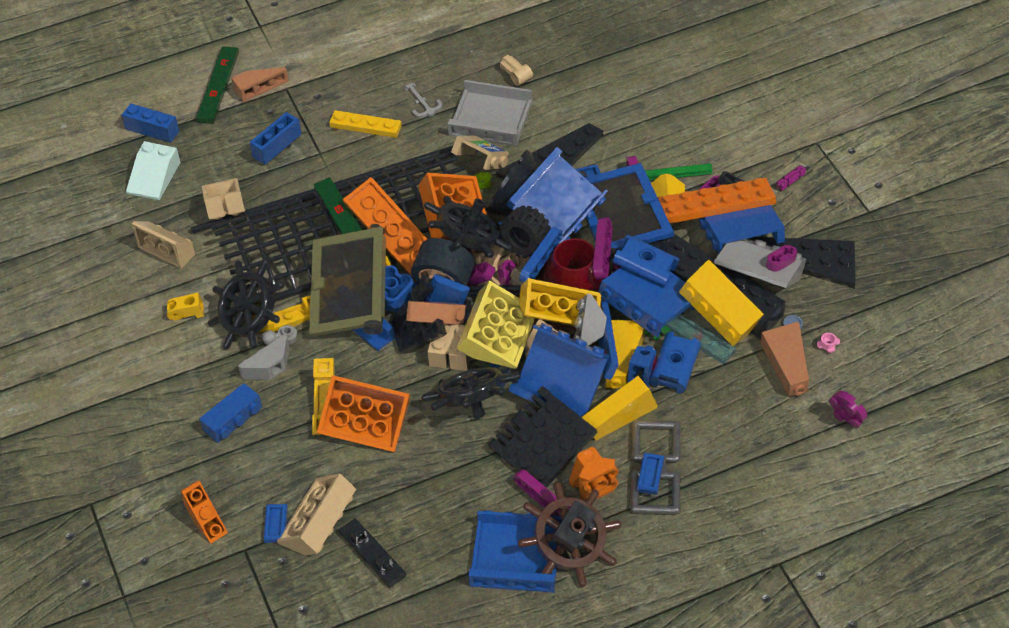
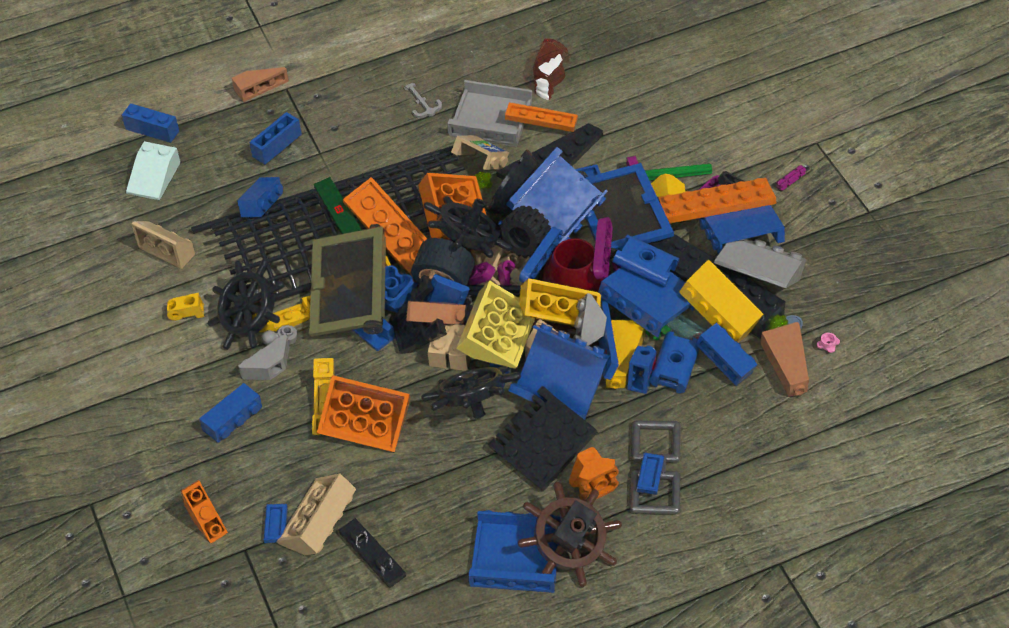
(217, 85): dark green tile -> none
(223, 198): tan piece -> none
(260, 197): none -> blue brick
(365, 124): yellow plate -> none
(517, 72): tan piece -> none
(535, 489): magenta beam -> none
(541, 117): none -> orange plate
(548, 68): none -> clear red animal
(621, 408): yellow slope -> none
(726, 354): none -> blue brick
(778, 321): none -> clear neon green plate
(785, 255): magenta beam -> none
(823, 257): black wing -> none
(847, 409): magenta plate -> none

